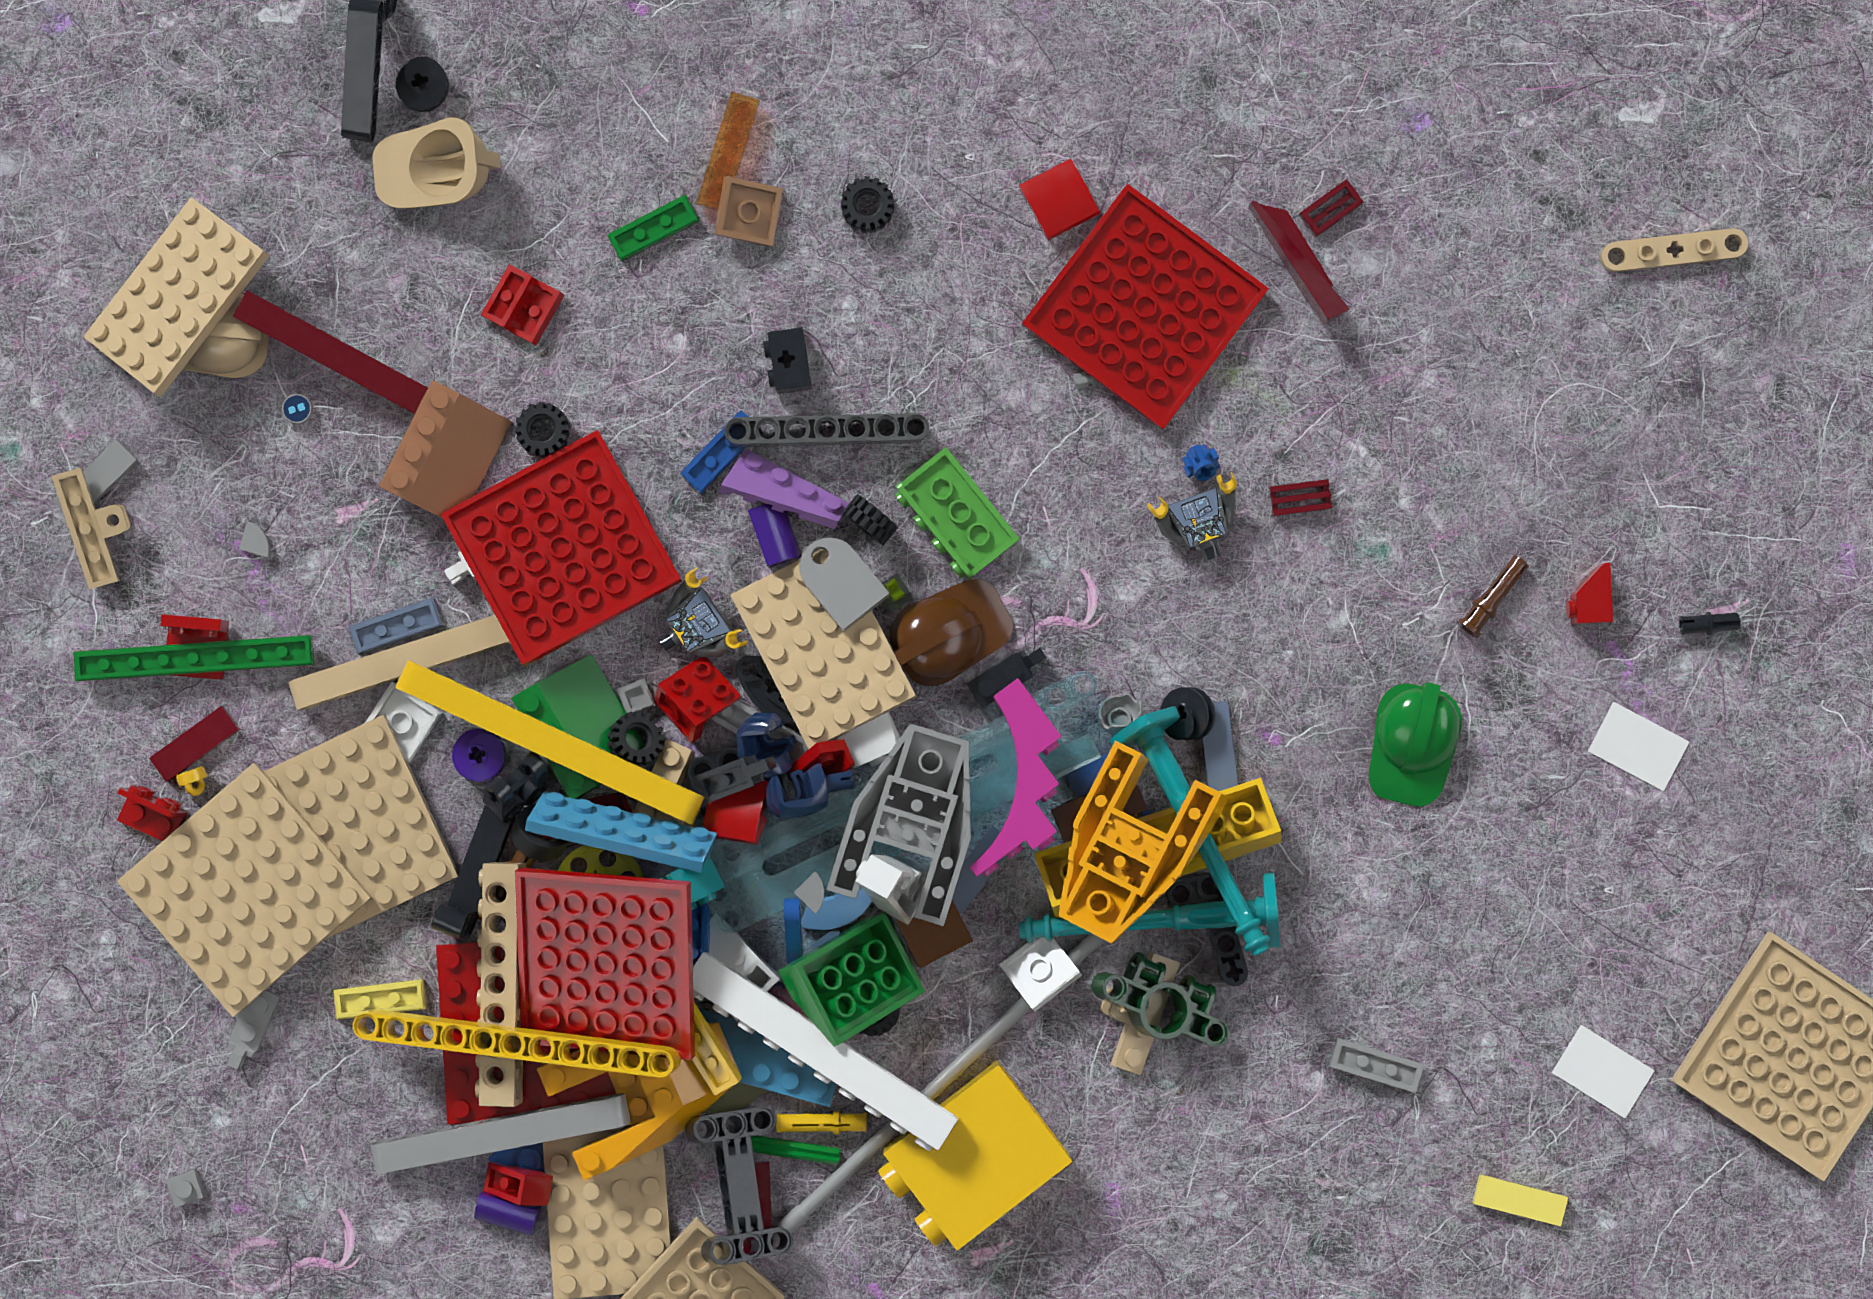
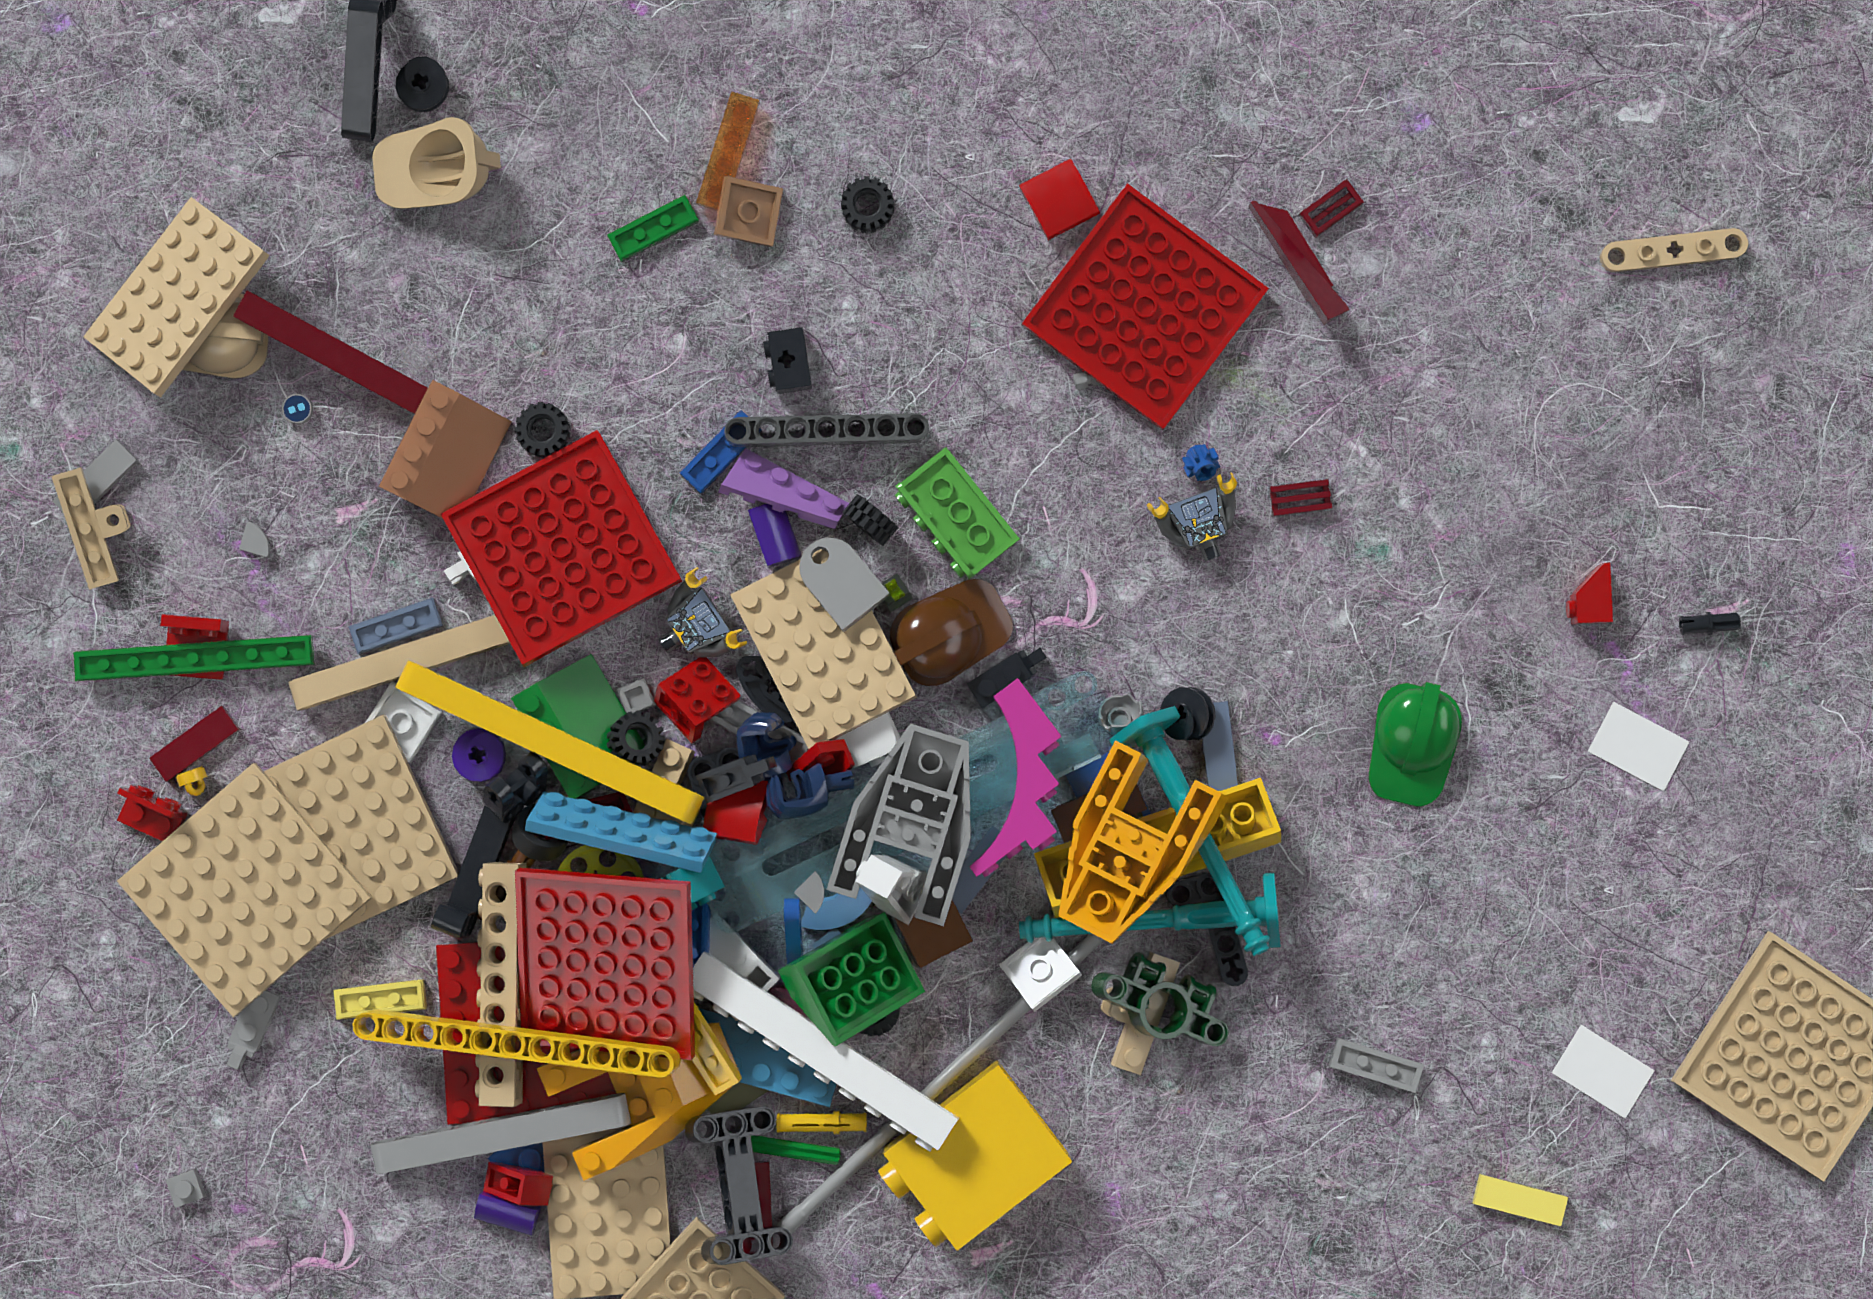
(522, 305): red slope -> none
(1485, 607): reddish brown pin -> none

